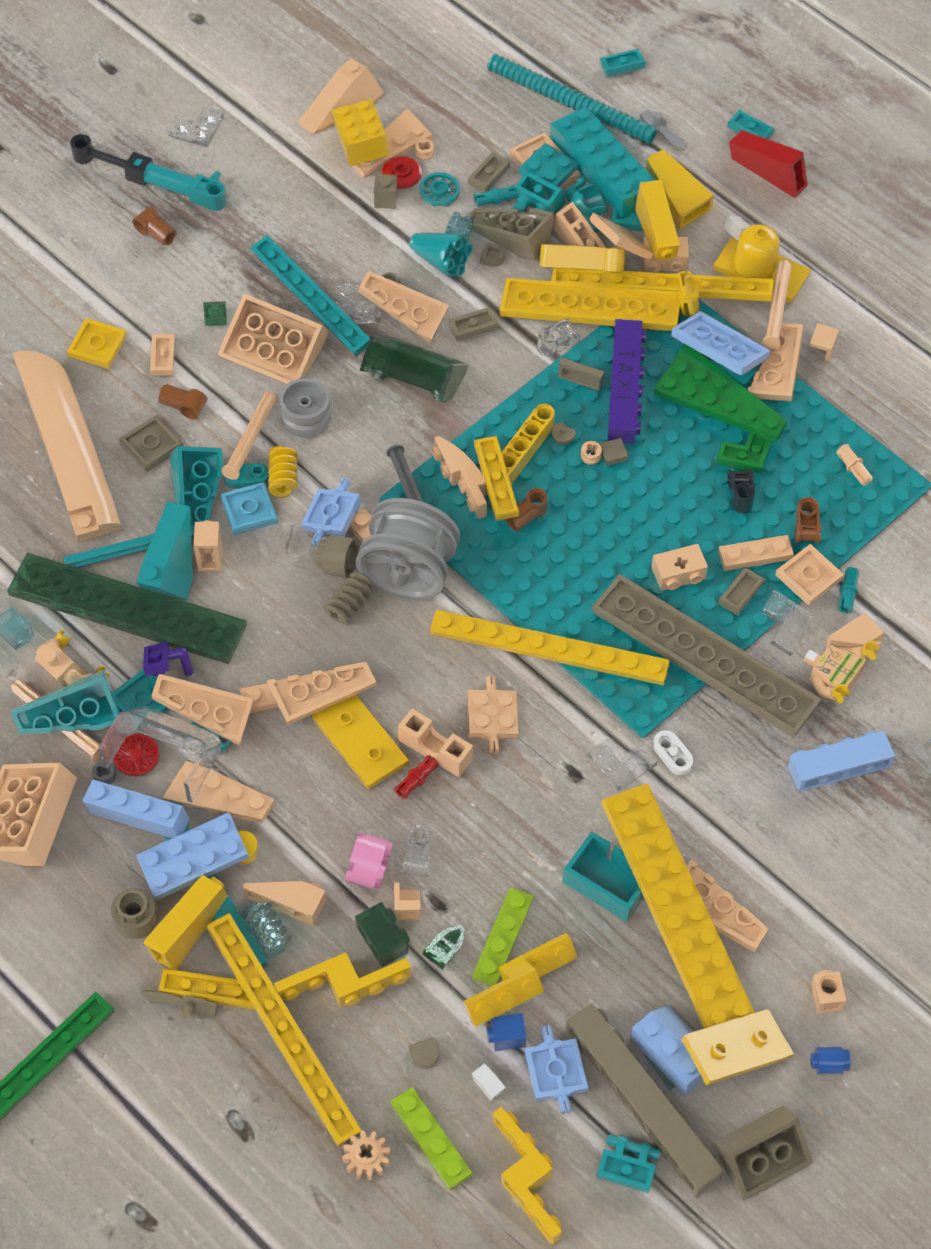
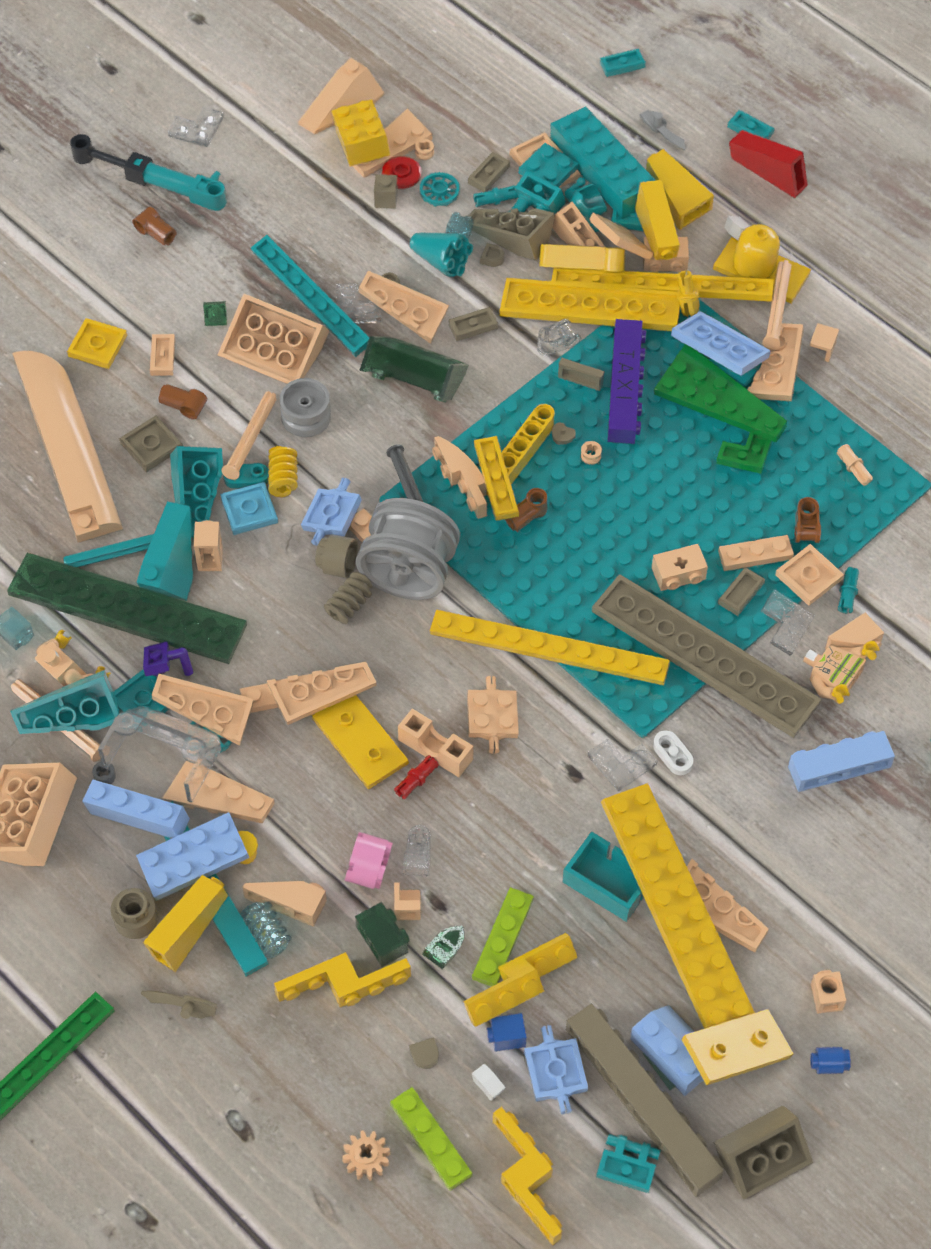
(137, 755): red wheel -> none
(207, 987): yellow tile -> none
(284, 1030): yellow plate -> none
(571, 98): teal piece -> none
(613, 452): dark tan tile -> none
(741, 489): black piece -> none

